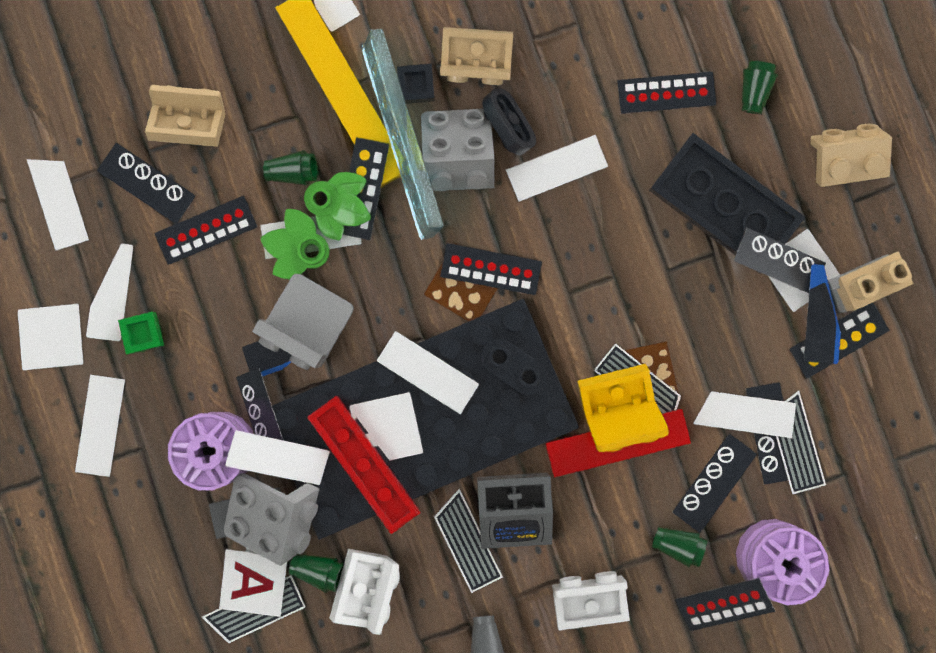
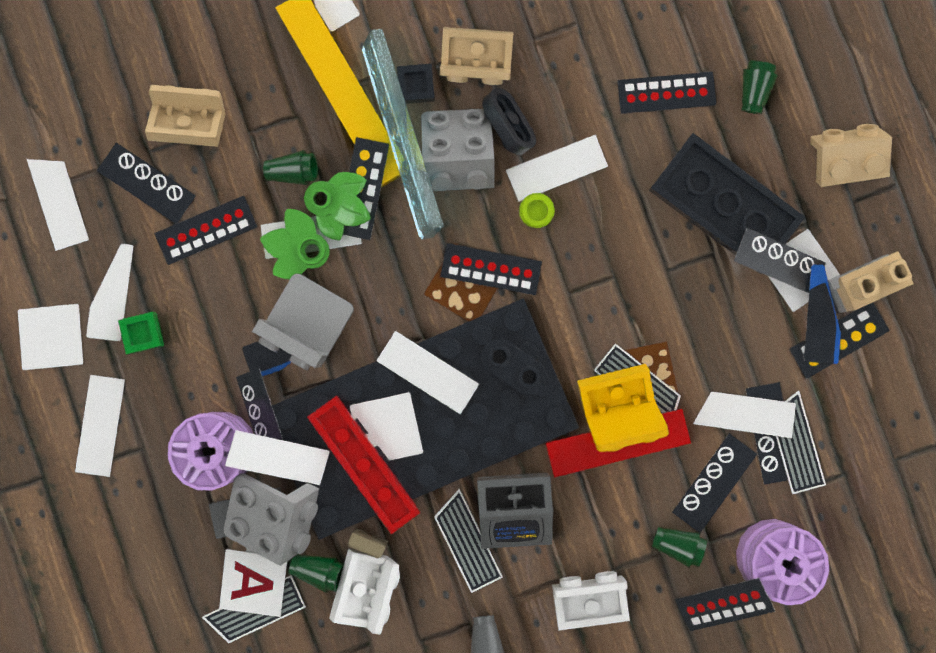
(367, 543): none -> dark tan tile
(536, 210): none -> lime tile

